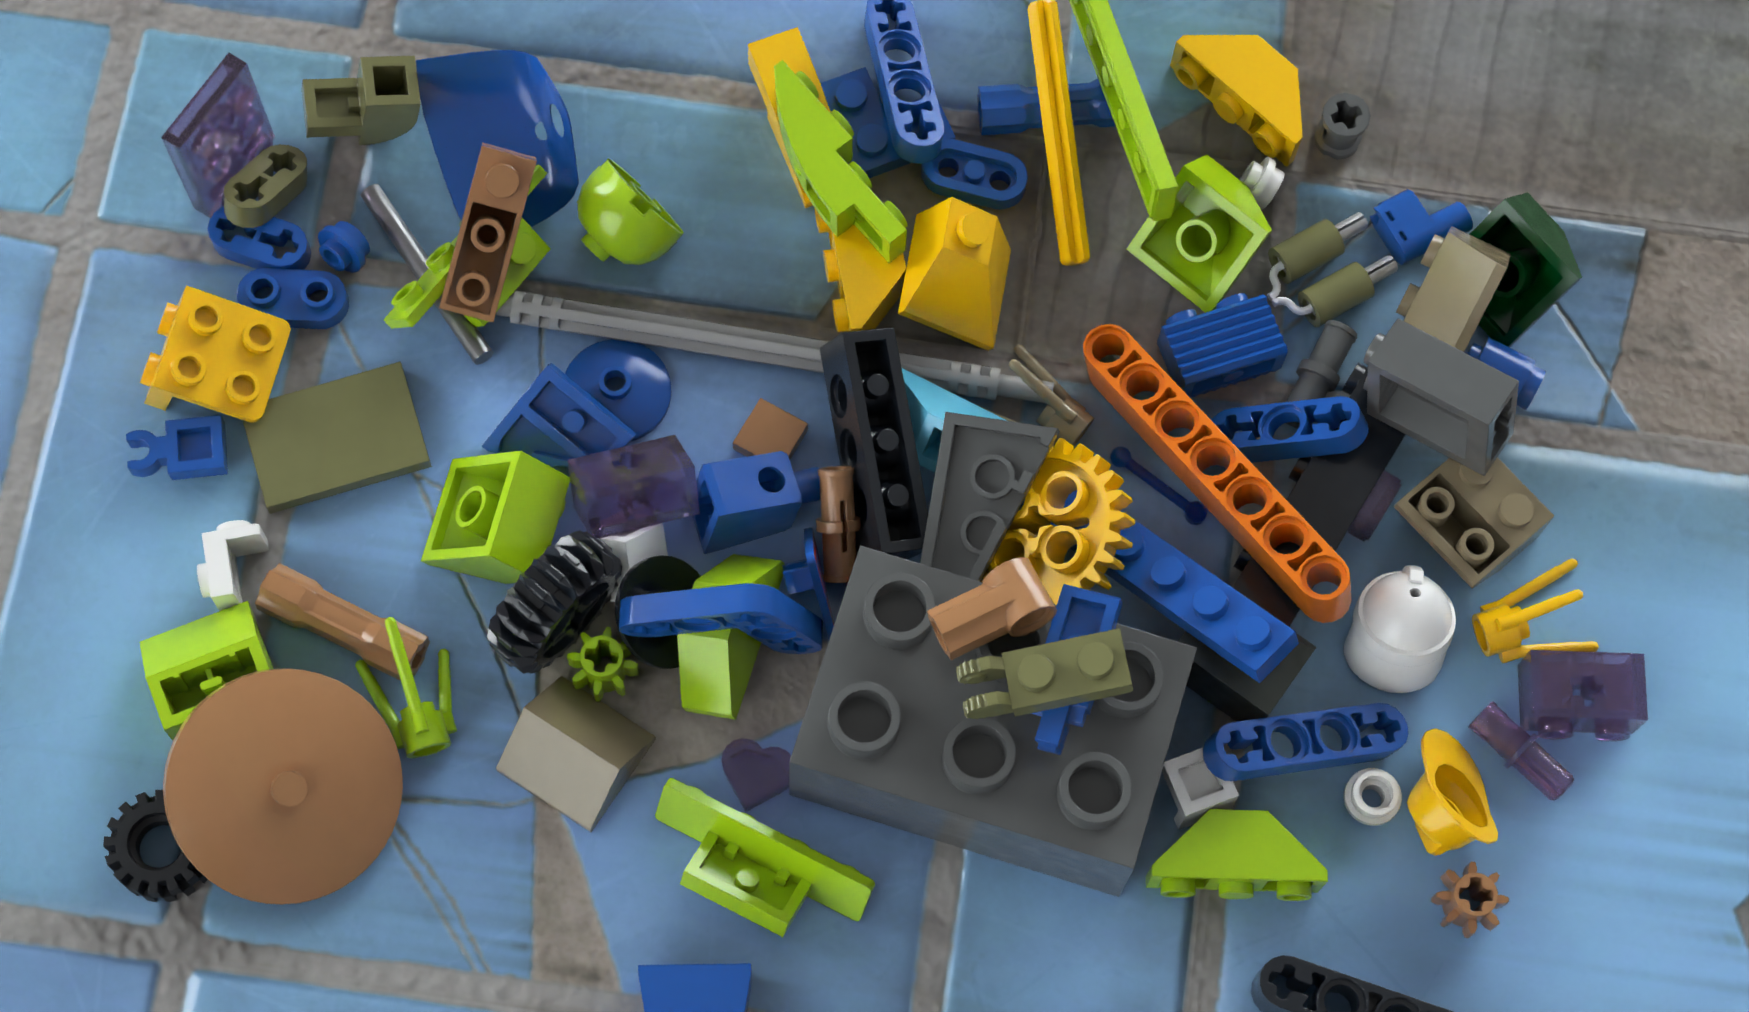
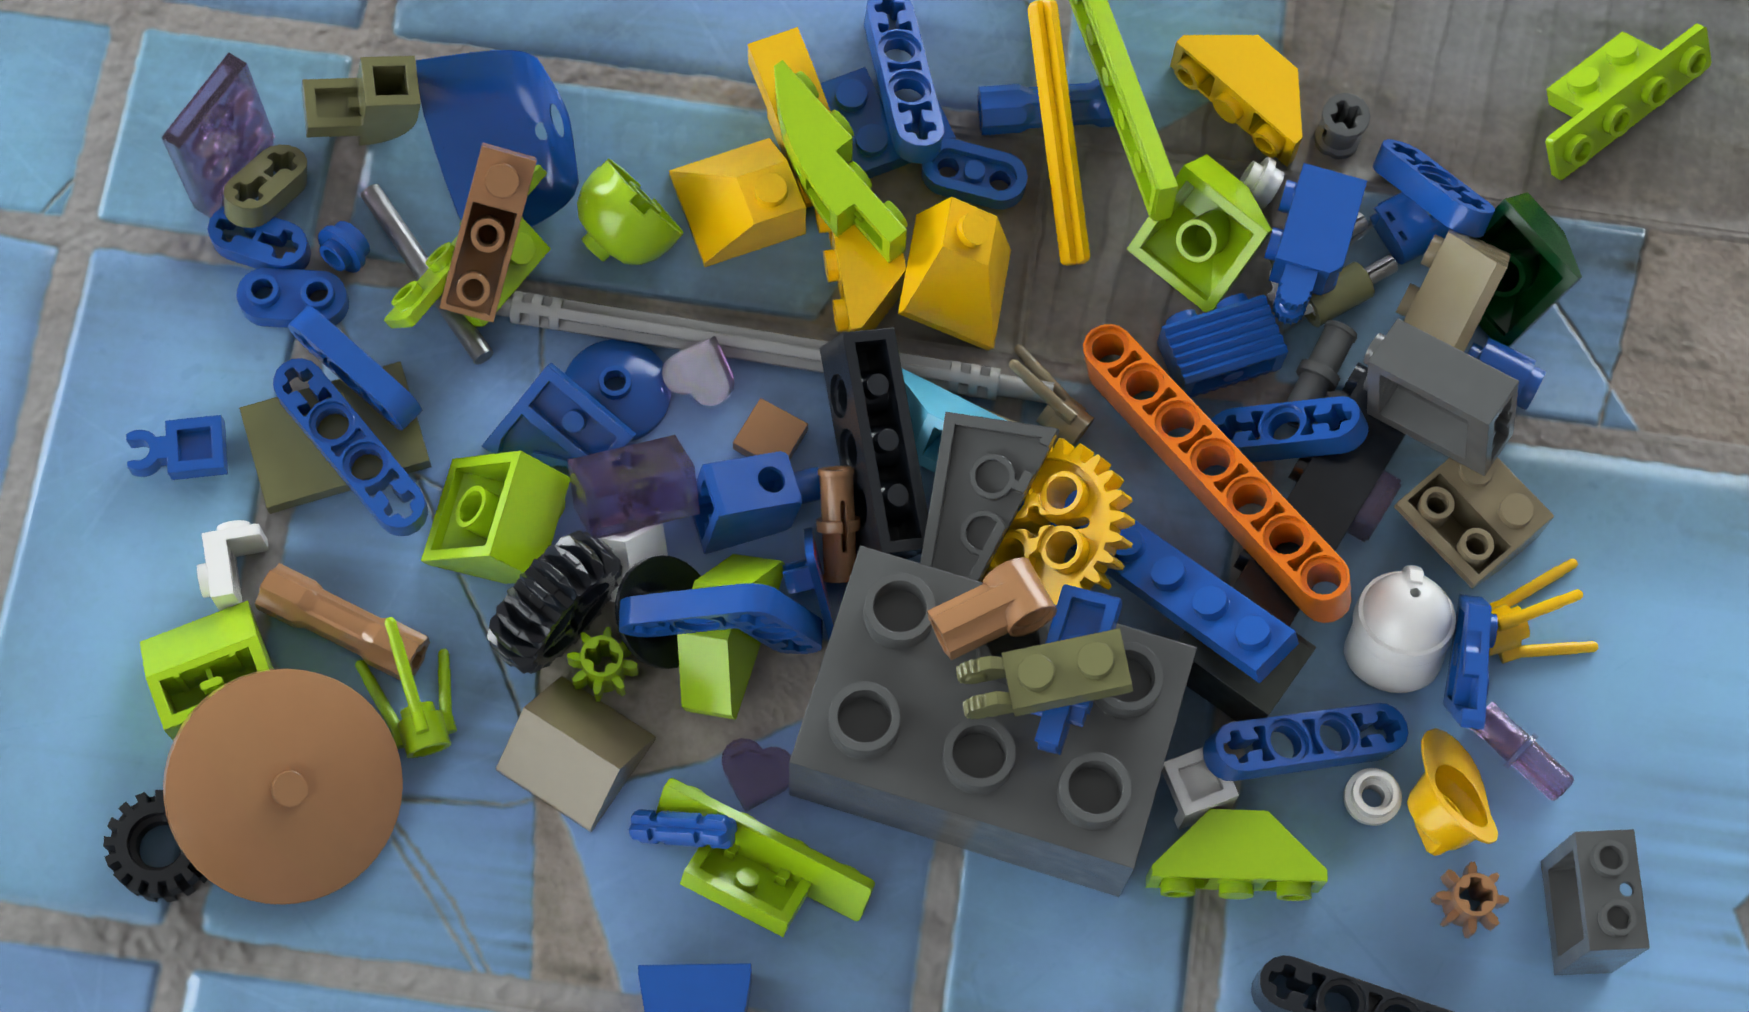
(216, 356): yellow bracket -> none
(345, 450): none -> blue beam
(355, 368): none -> blue beam
(683, 828): none -> blue axle
(700, 372): none -> tile
(740, 201): none -> yellow slope
(1194, 512): clear blue hinge -> none
(1314, 237): none -> blue hinge
(1433, 188): none -> blue beam
(1469, 660): none -> blue wing
(1587, 915): none -> dark grey window
(1609, 679): clear purple brick -> none
(1617, 91): none -> lime bracket

